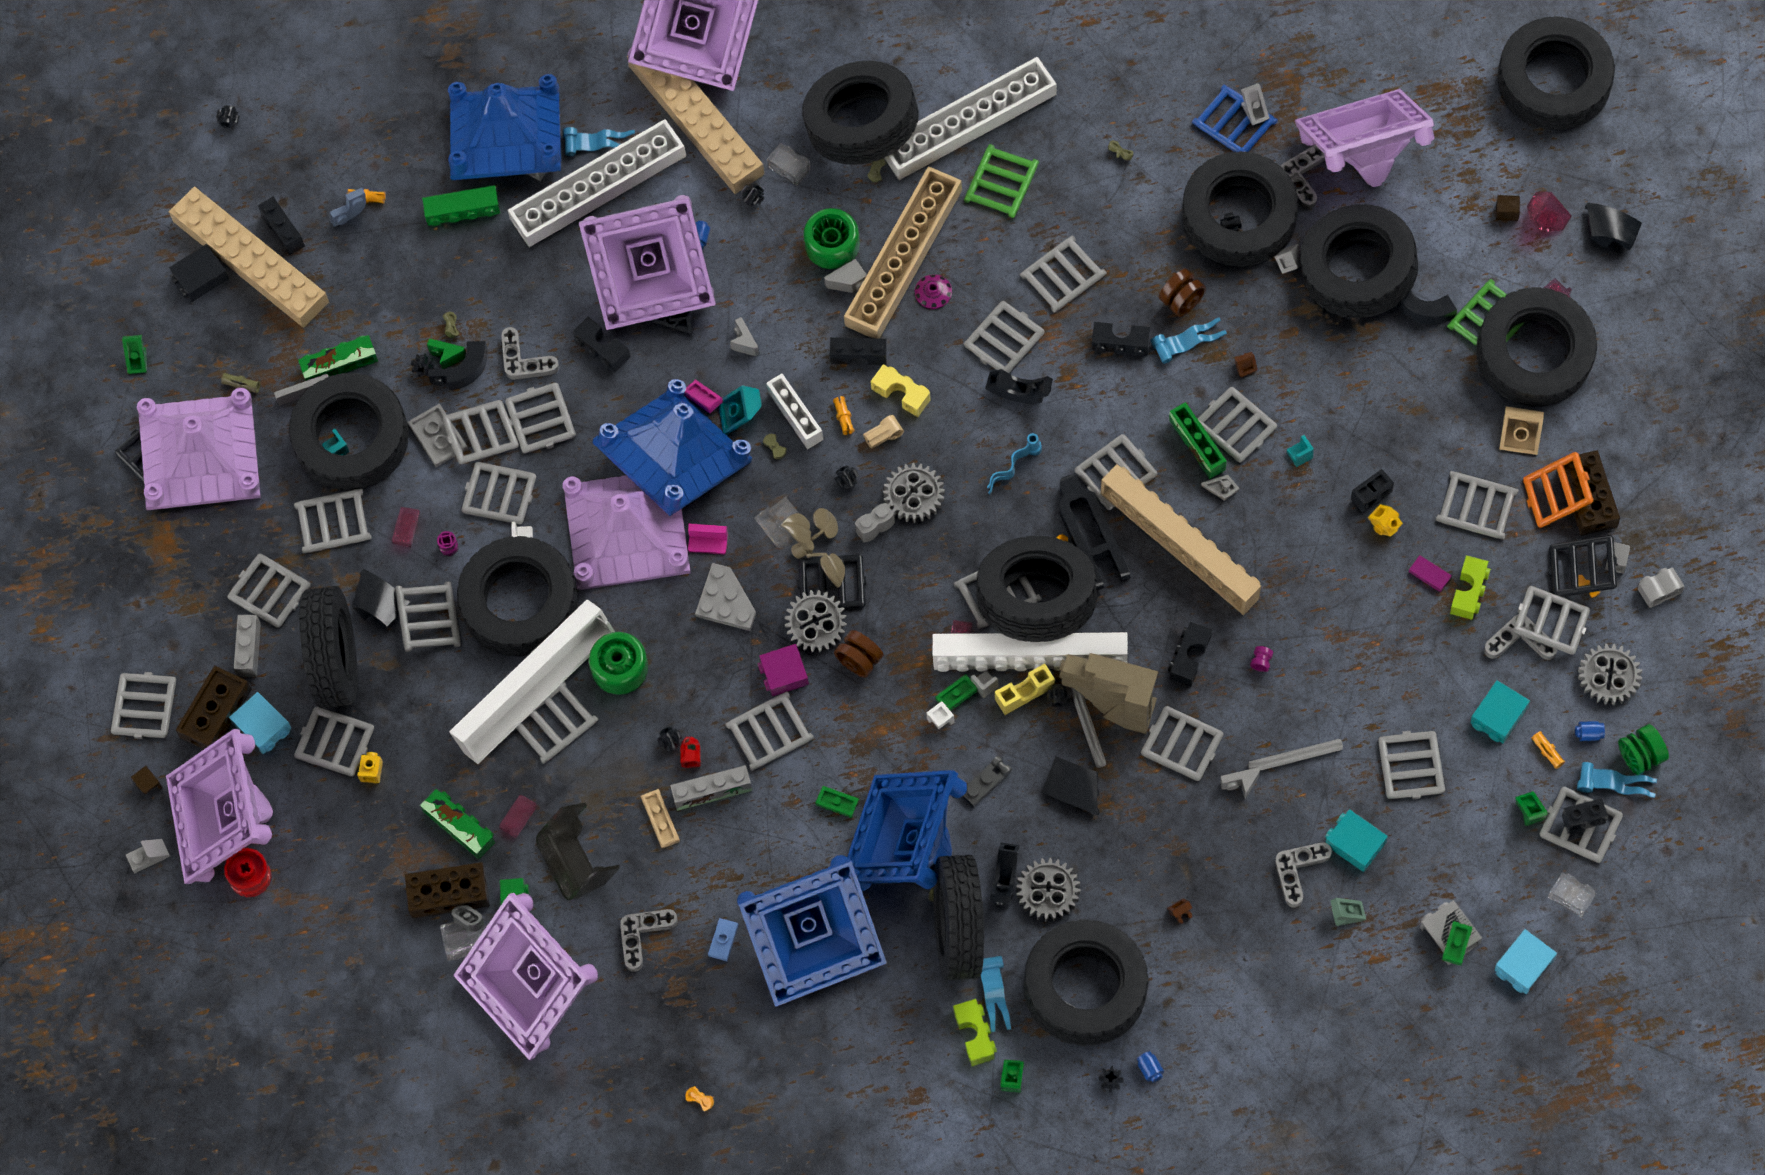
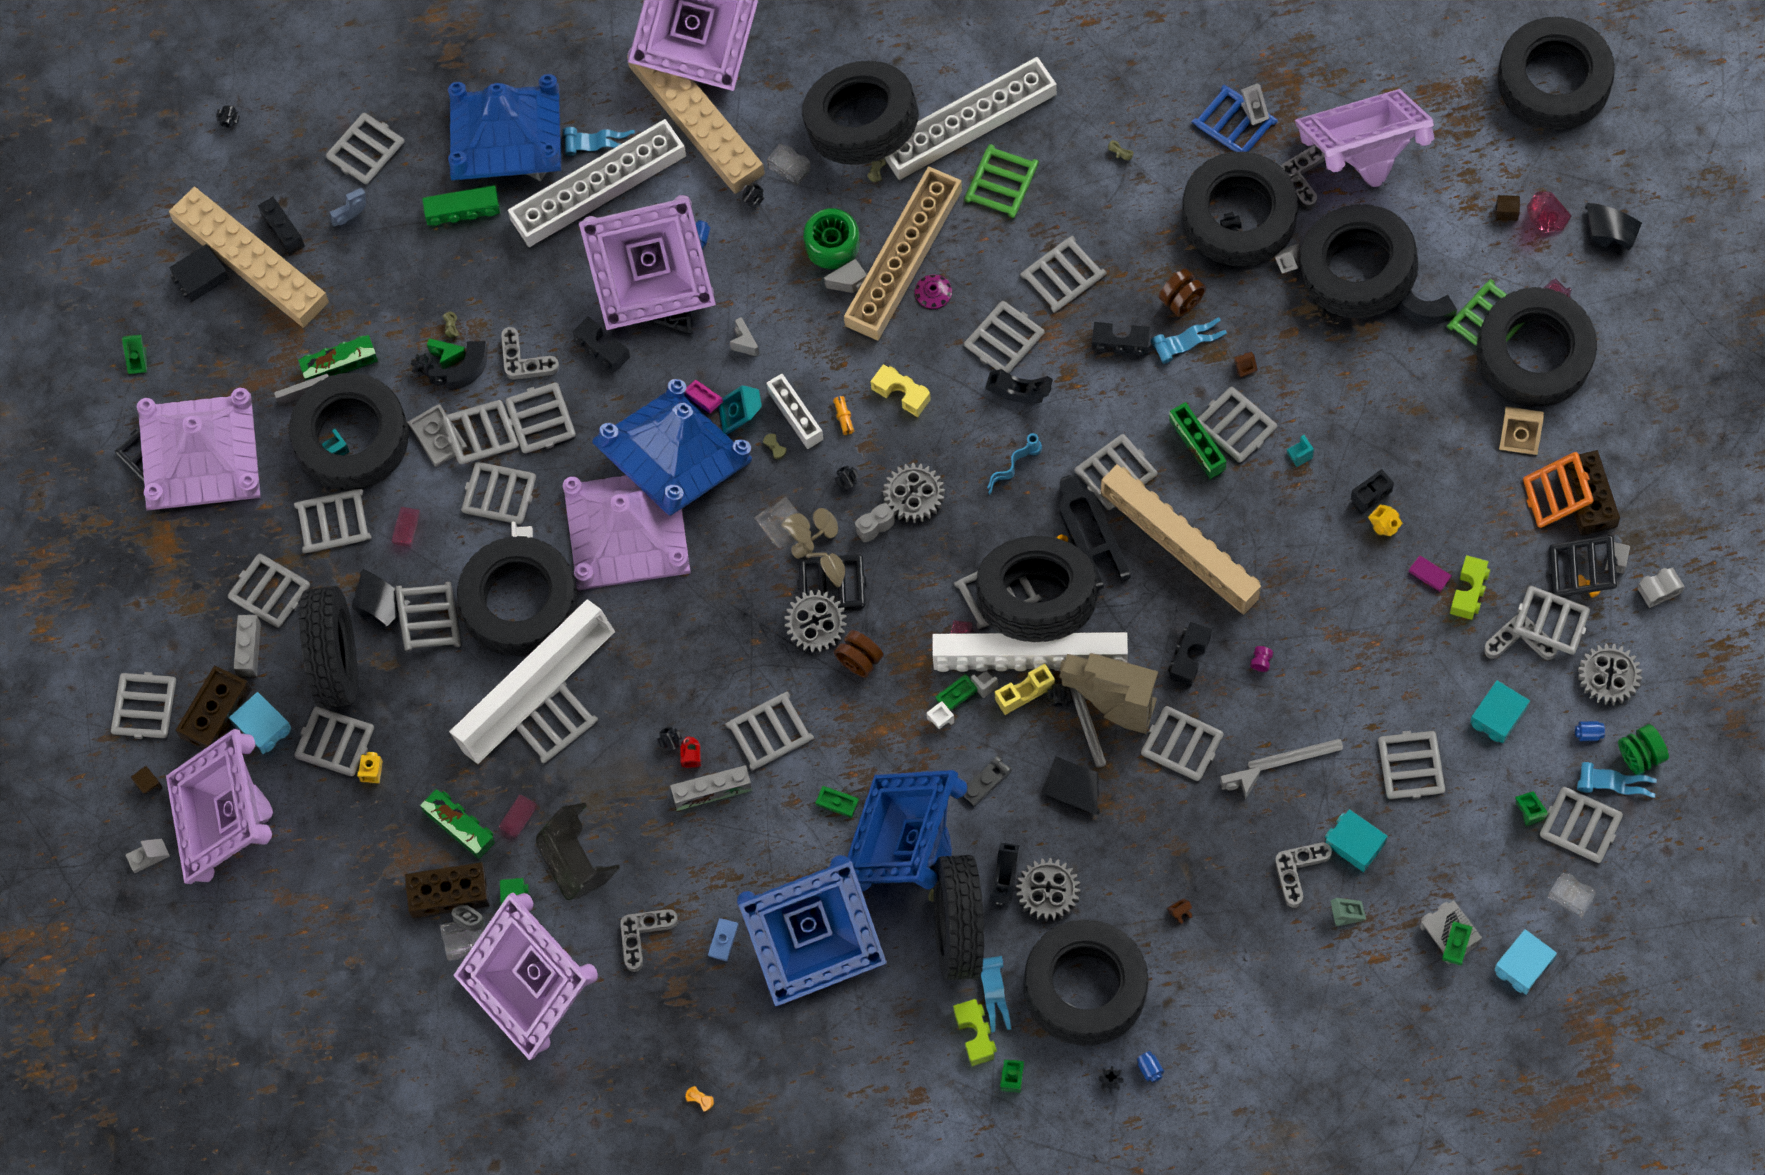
(229, 379): olive pin -> none
(248, 872): red wheel -> none
(372, 196): light orange pin -> none
(376, 166): none -> light grey bar
(447, 547): magenta wheel -> none
(619, 676): green wheel -> none
(660, 818): tan tile -> none
(707, 539): dark pink panel -> none
(725, 600): light grey plate -> none
(783, 670): magenta brick -> none
(871, 349): black arch -> none
(888, 429): tan piece -> none
(1221, 487): light grey piece -> none
(1480, 527): light grey bar -> none
(1548, 750): light orange pin -> none
(1584, 815): black brick -> none

